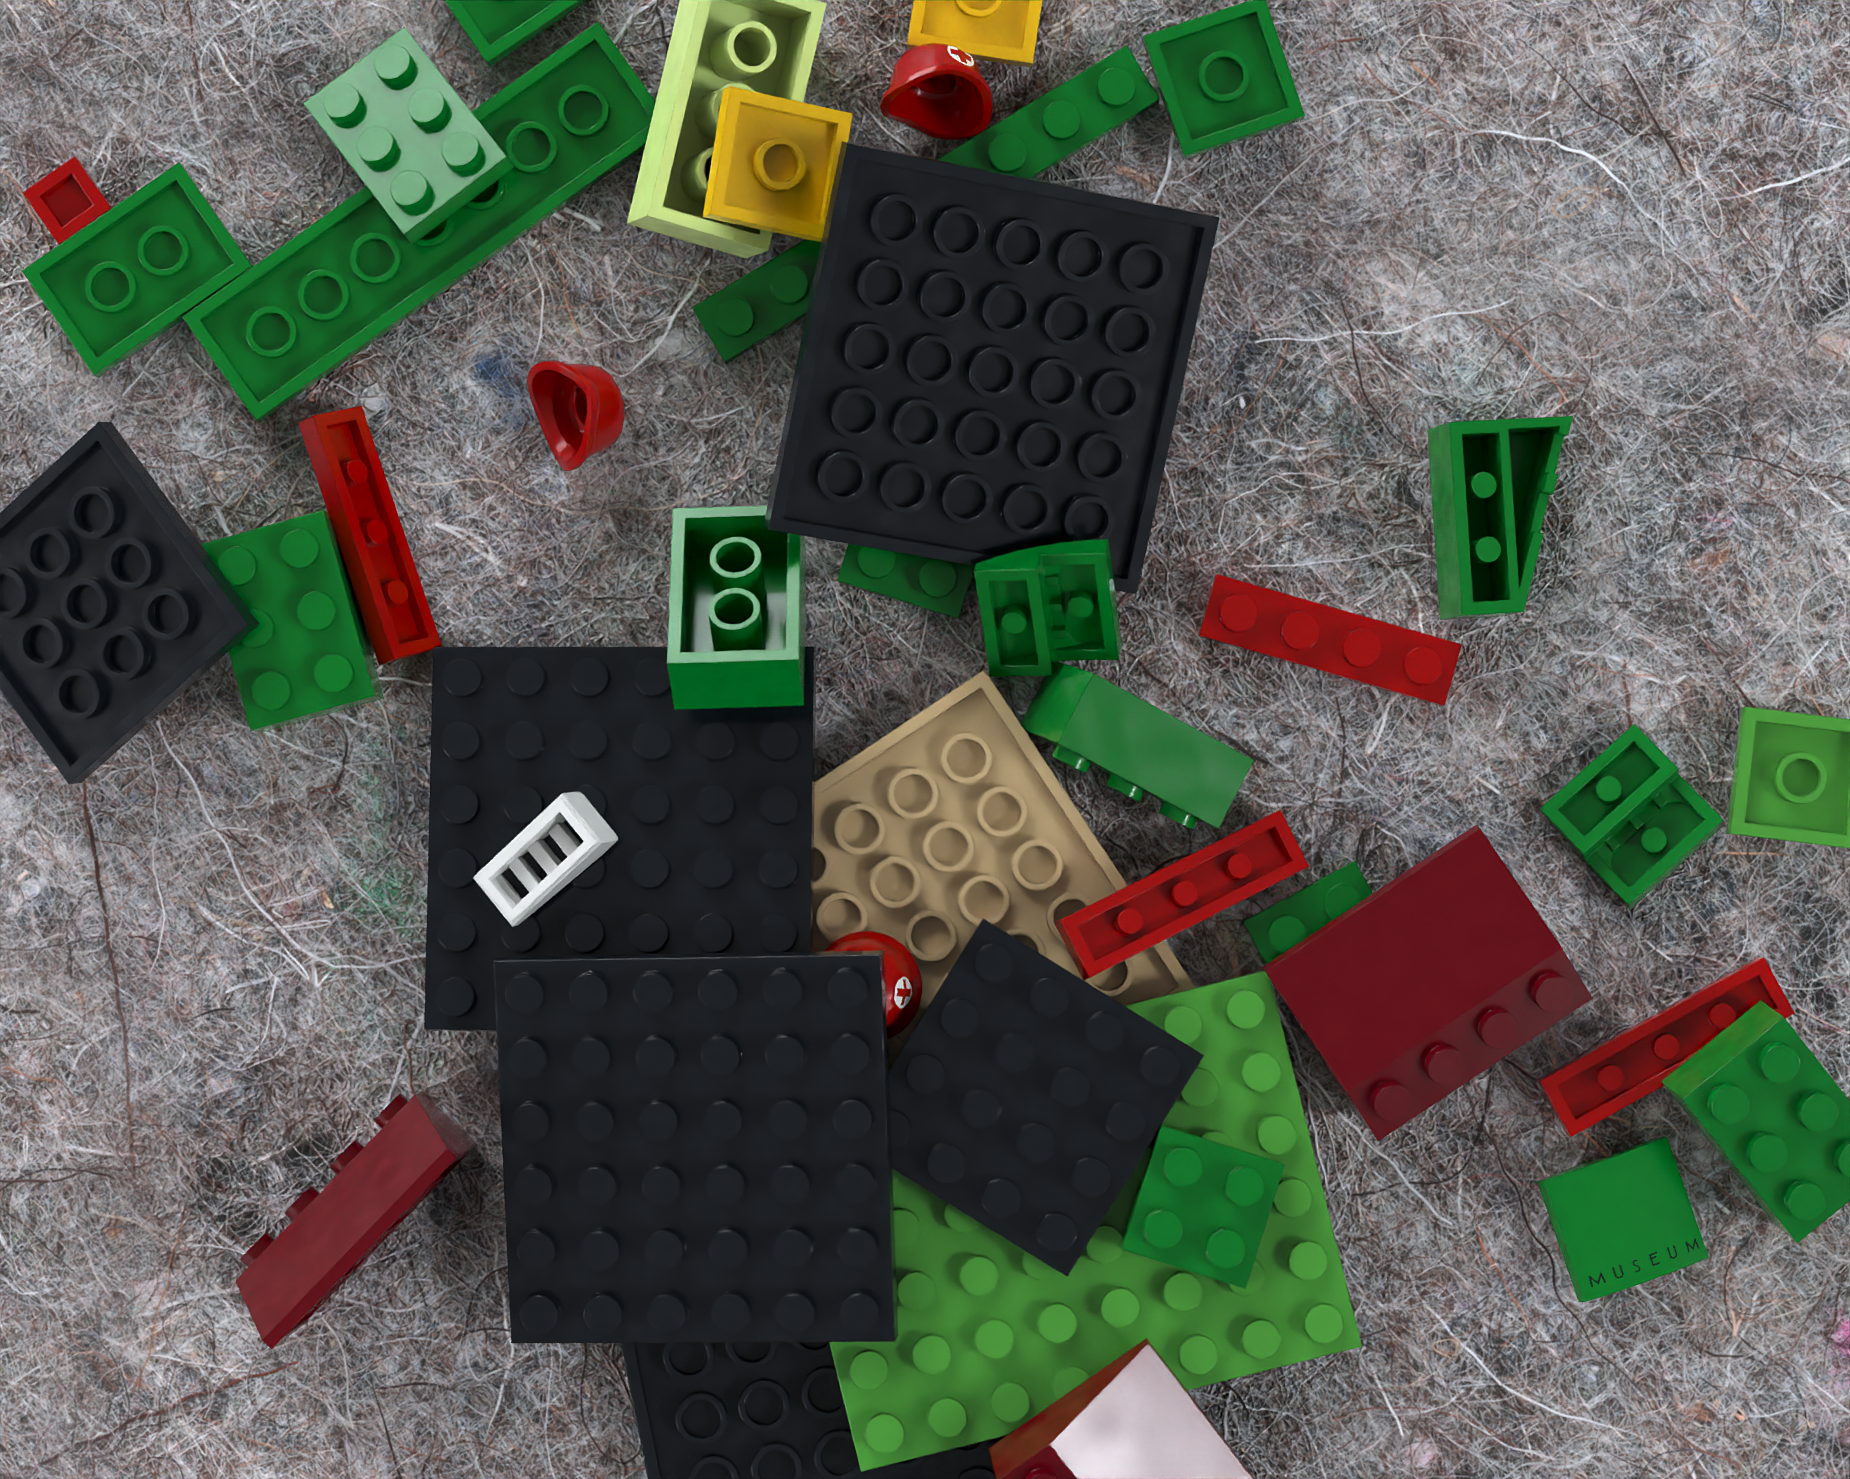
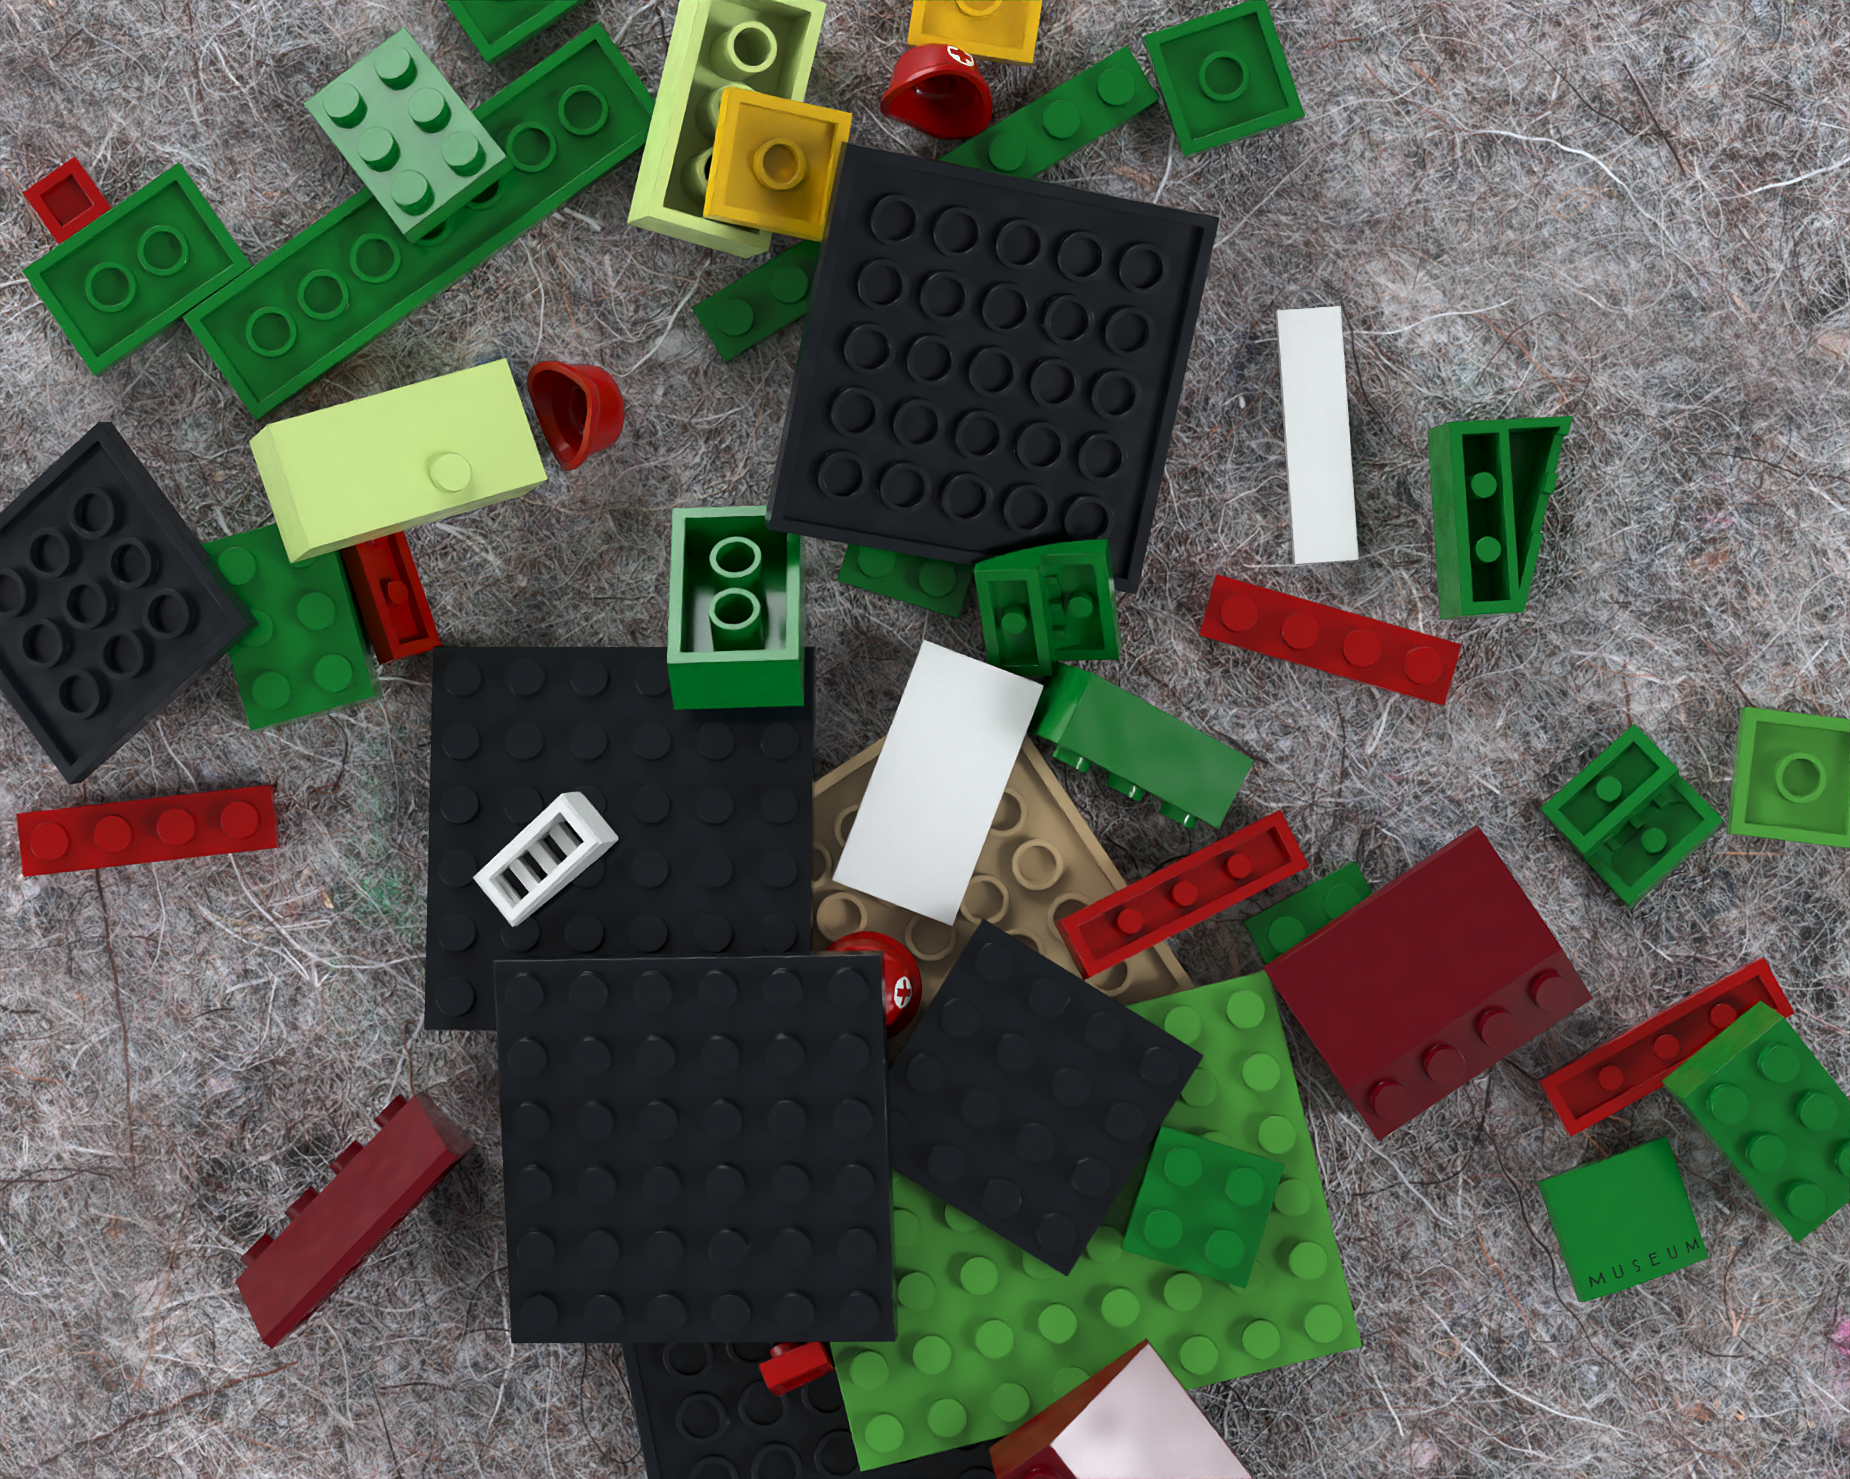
(148, 830): none -> red plate
(397, 460): none -> yellowish green brick
(795, 1365): none -> red plate
(938, 782): none -> white tile
(1317, 435): none -> white tile

